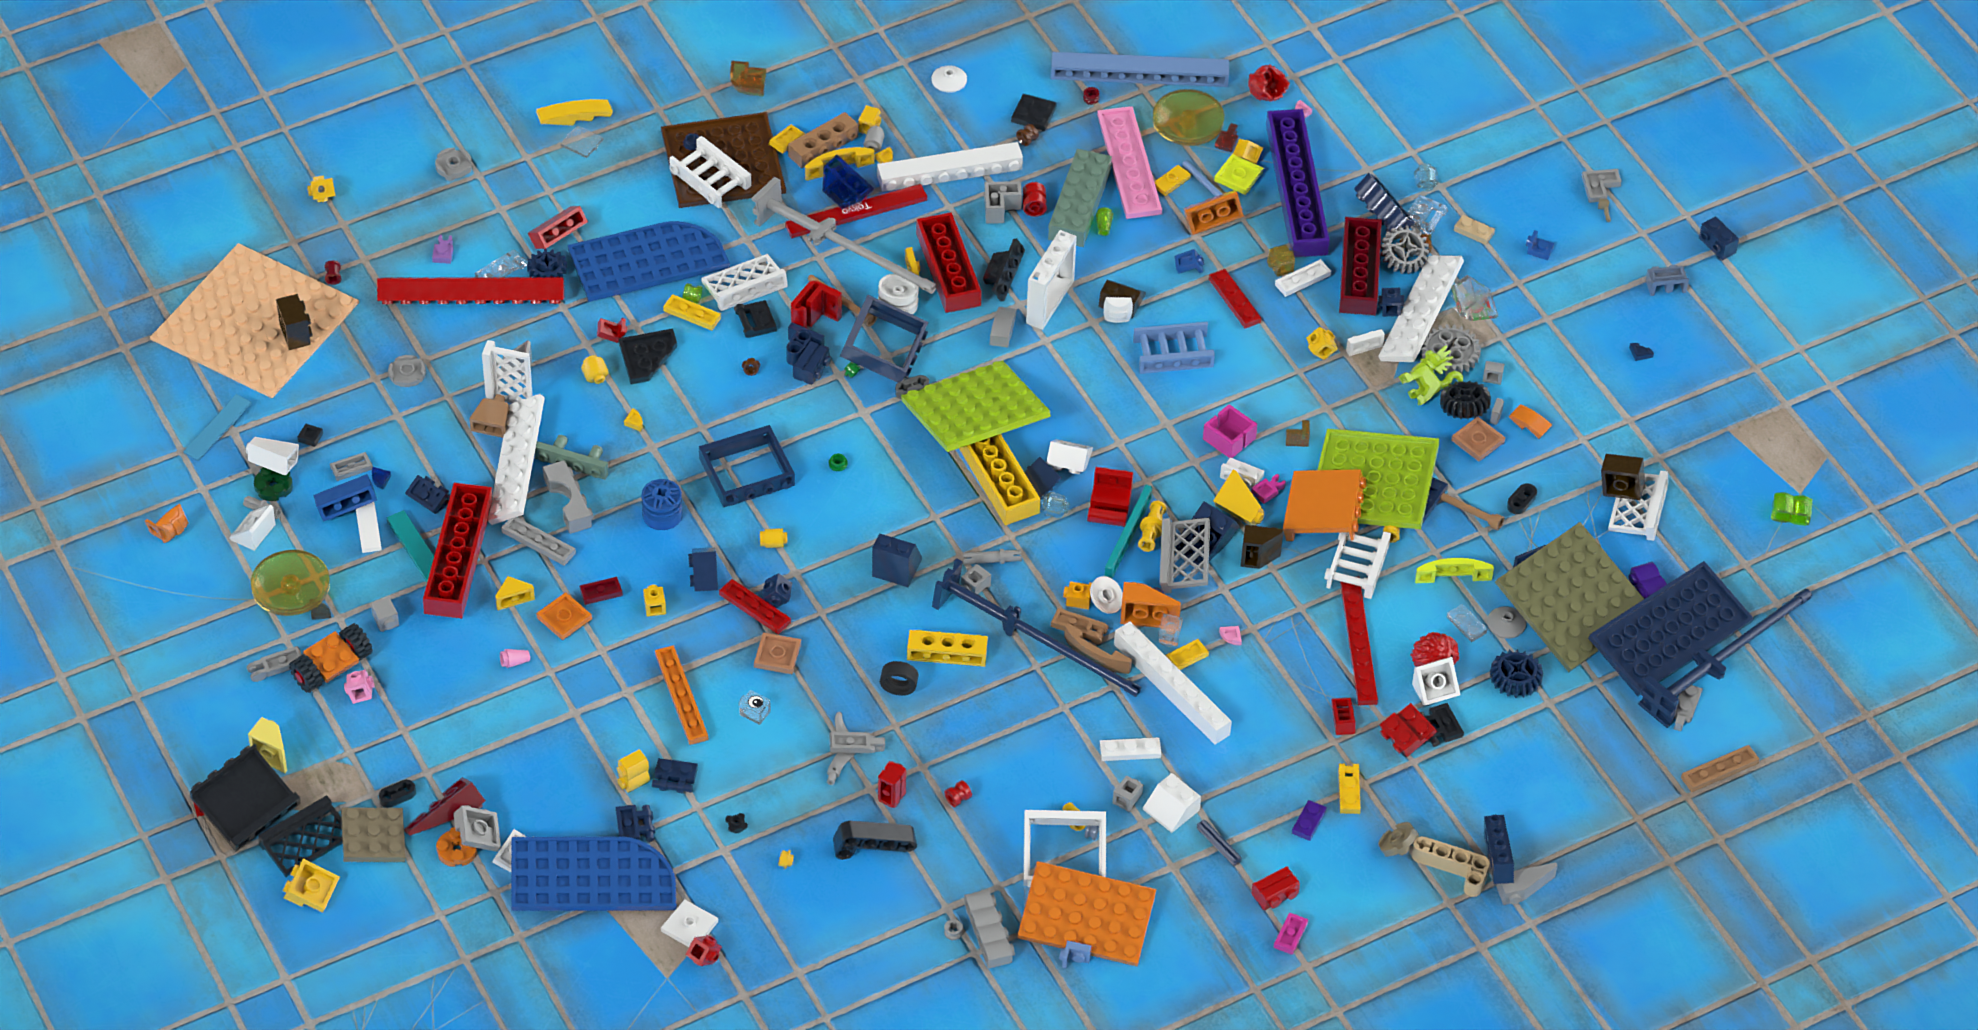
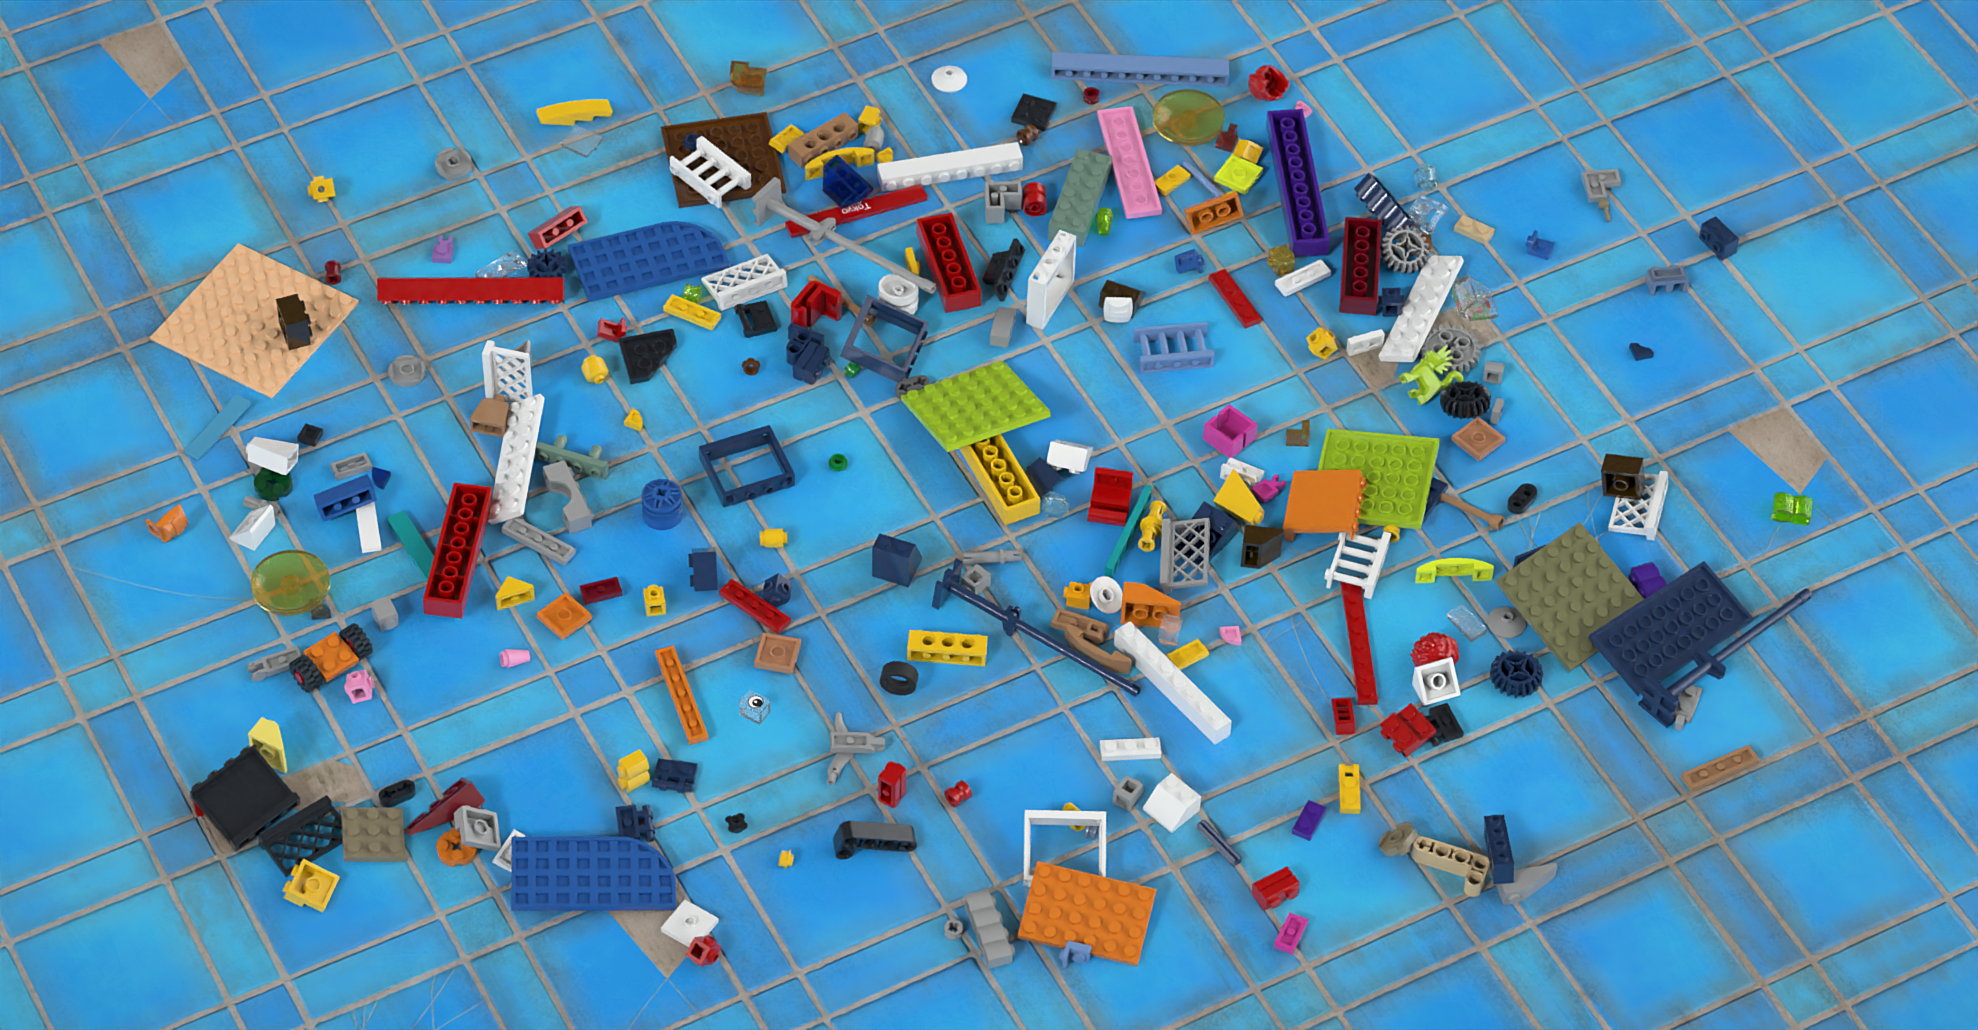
(426, 494): dark blue bracket -> none
(1531, 420): orange slope -> none

